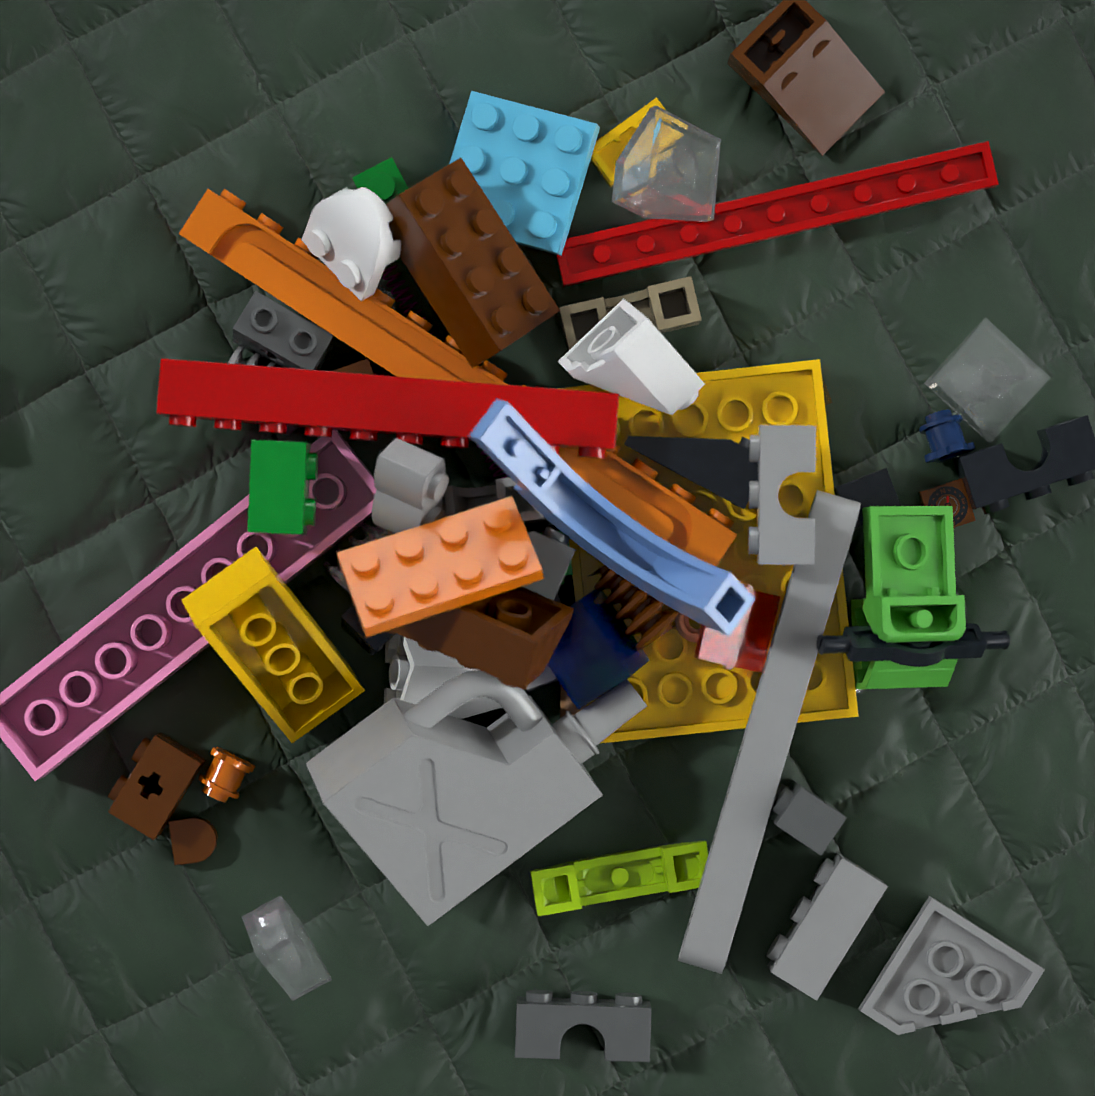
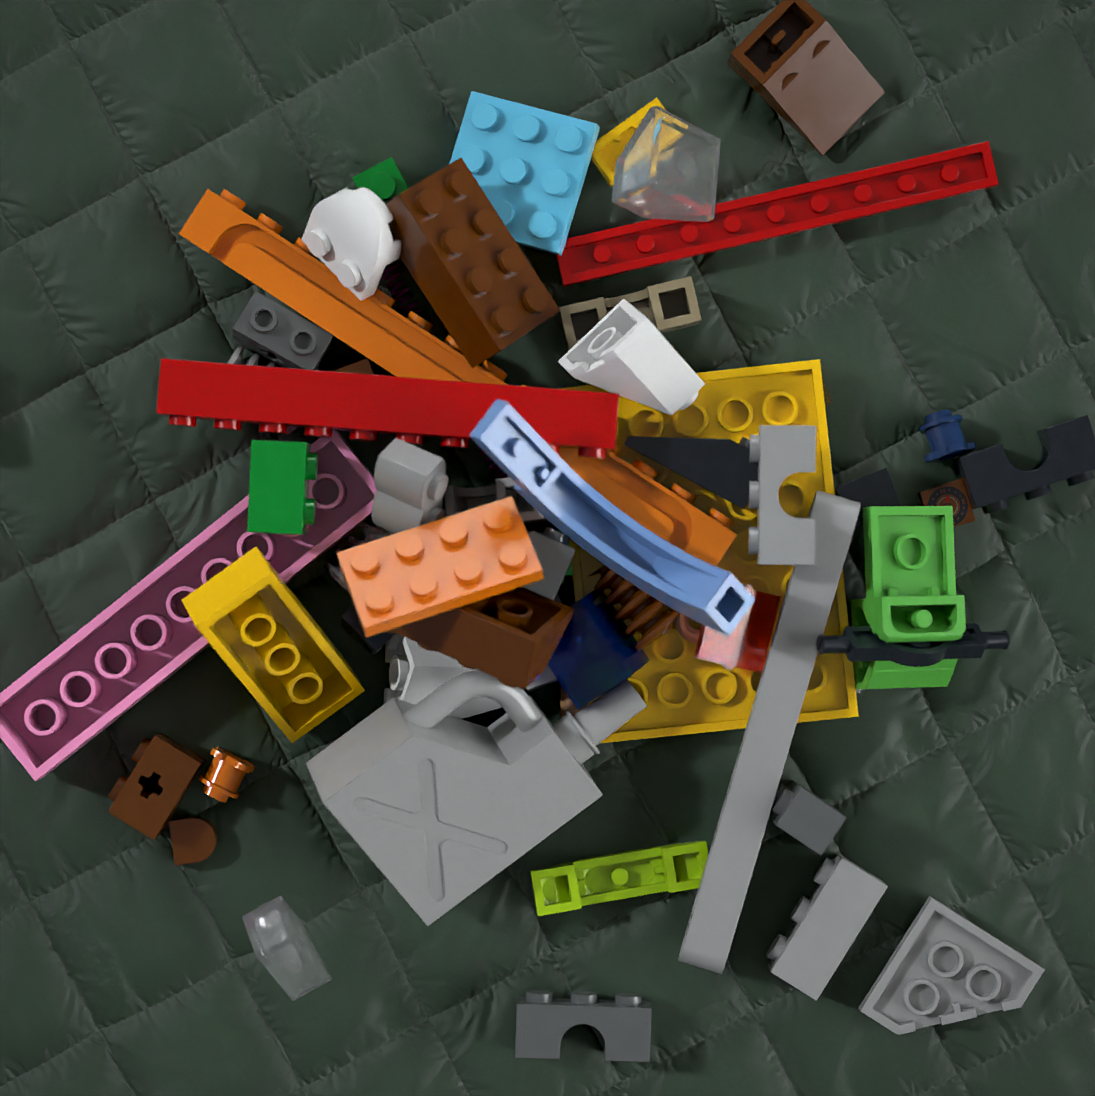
(987, 380): clear slope -> none

